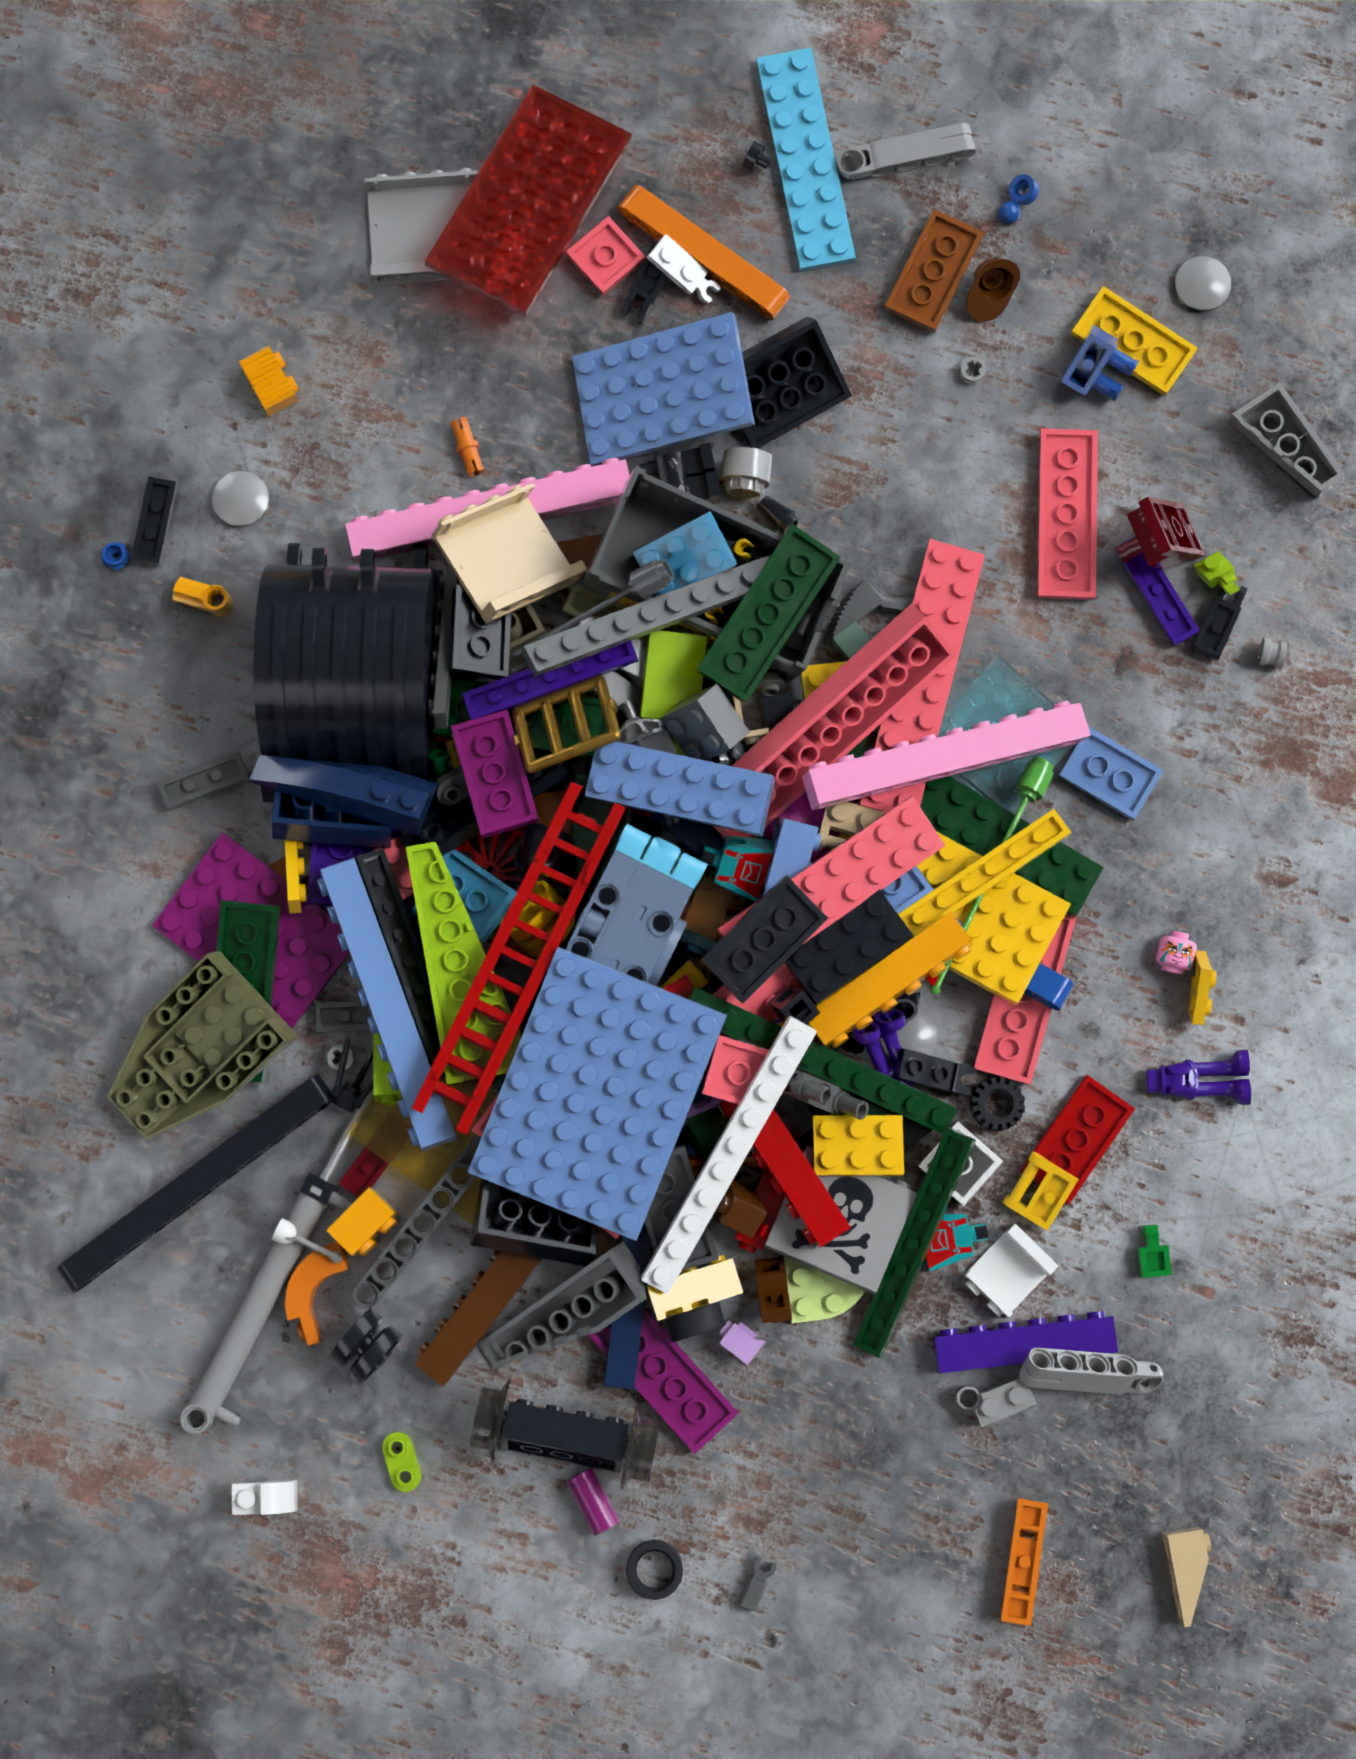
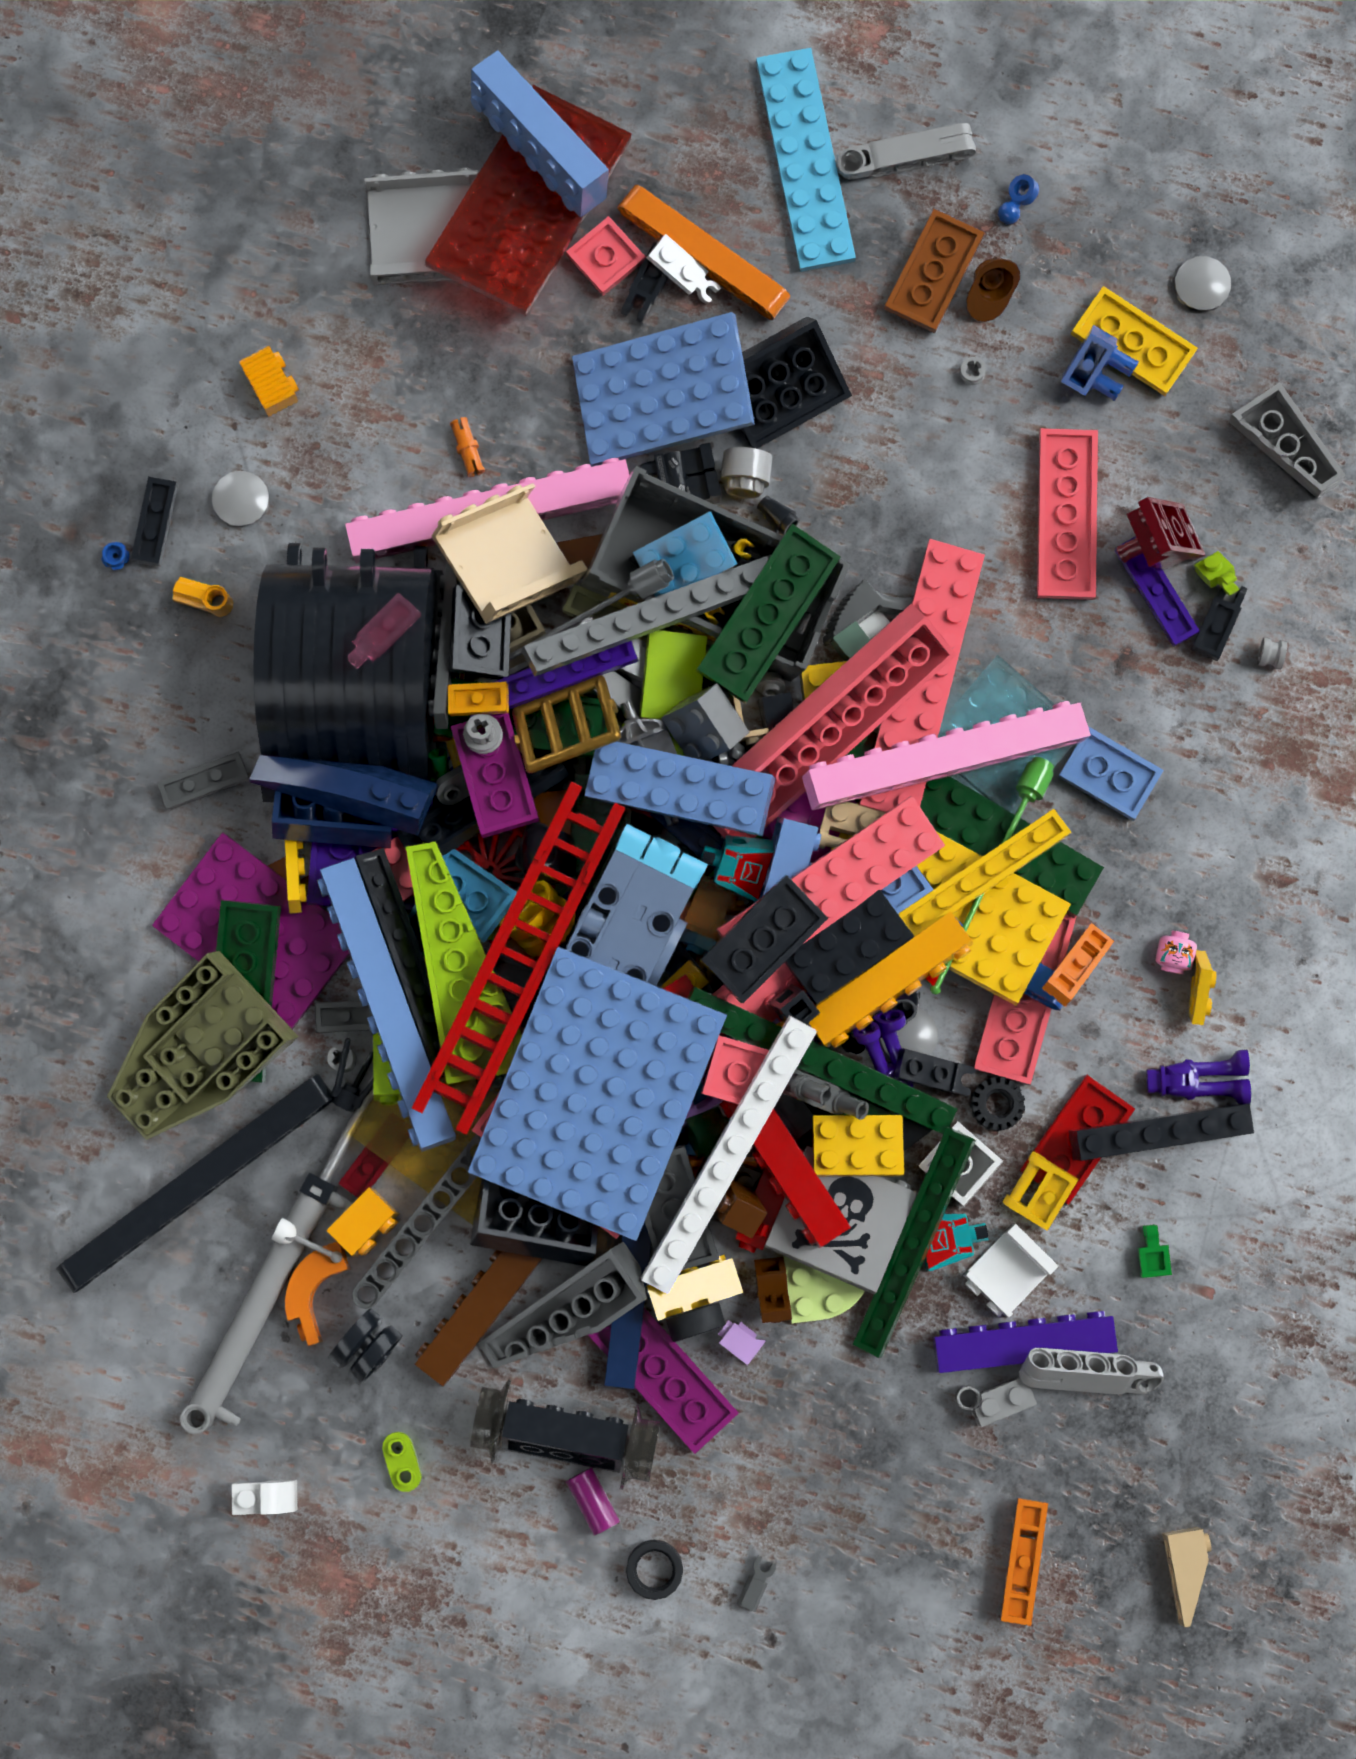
(383, 630): none -> clear pink hinge
(476, 741): none -> light grey piece
(478, 698): none -> light orange plate
(538, 134): none -> medium blue brick
(756, 158): black tile -> none
(874, 623): none -> white sticker
(1078, 964): none -> orange hinge
(1161, 1132): none -> black brick

